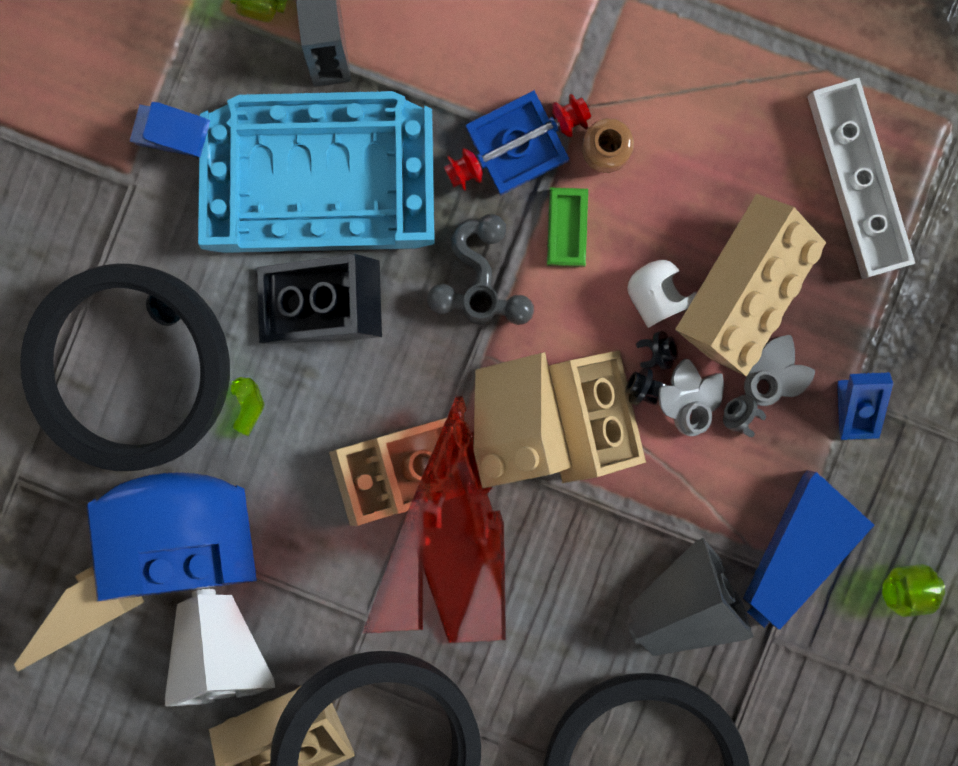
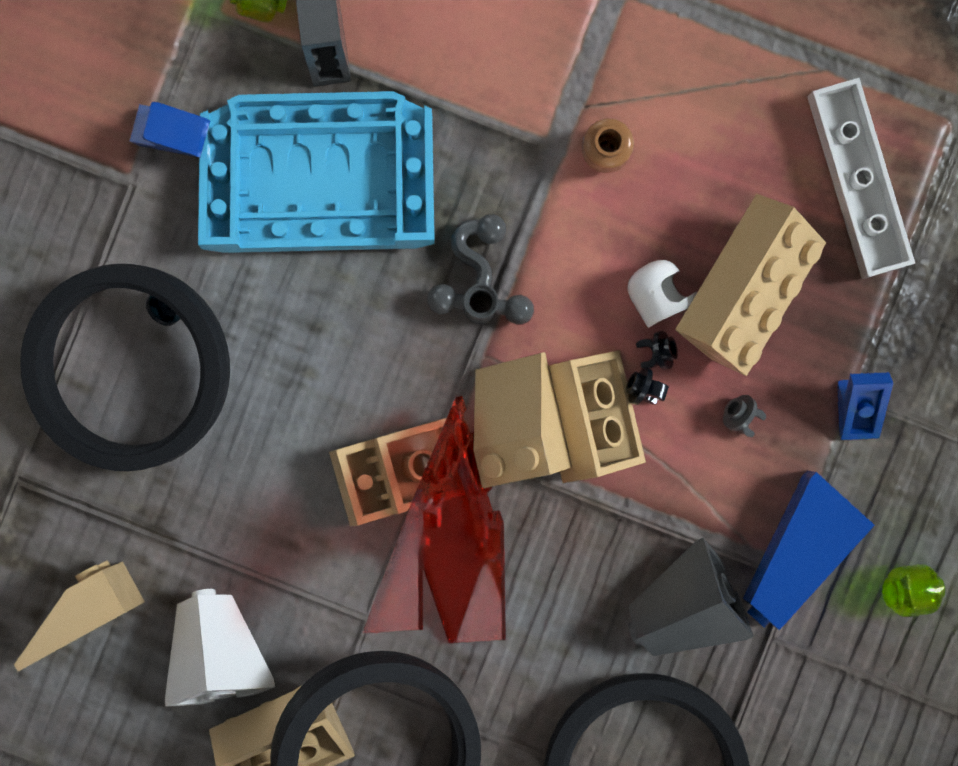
(169, 536): blue slope -> none
(251, 404): clear neon green arm -> none
(320, 300): black slope -> none
(517, 142): blue plate -> none
(567, 227): bright green tile -> none
(689, 395): light grey plate -> none
(780, 372): light grey plate -> none

